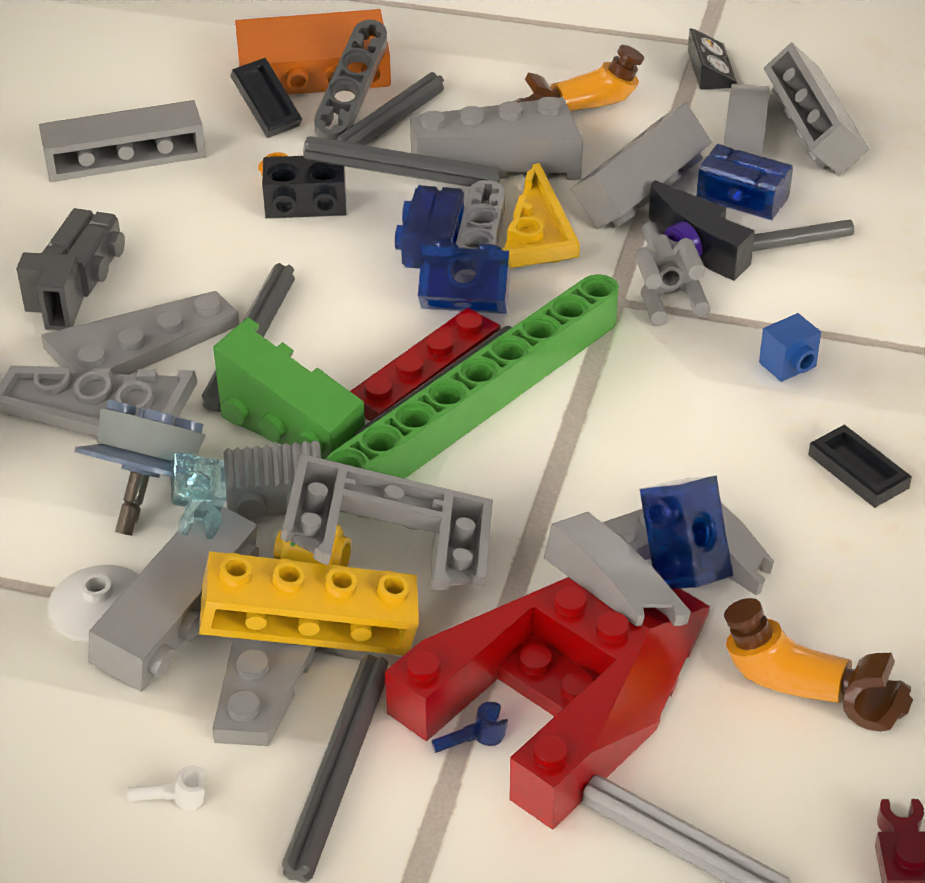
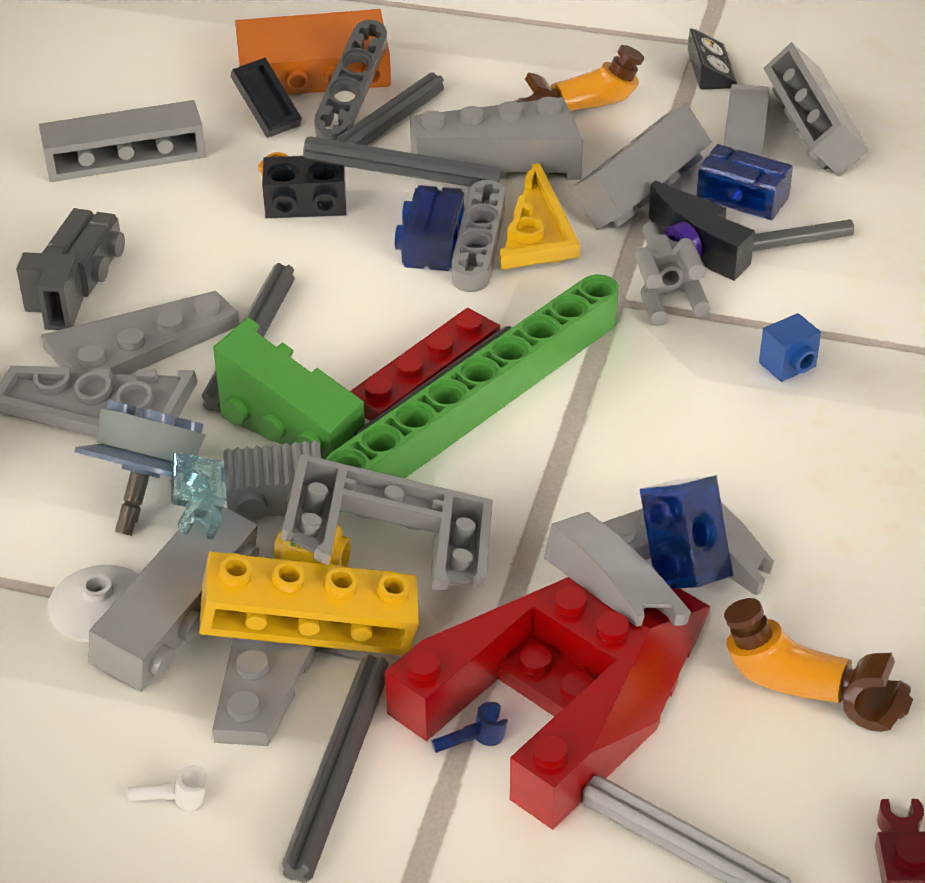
(483, 294): clear blue brick -> none
(859, 466): black tile -> none

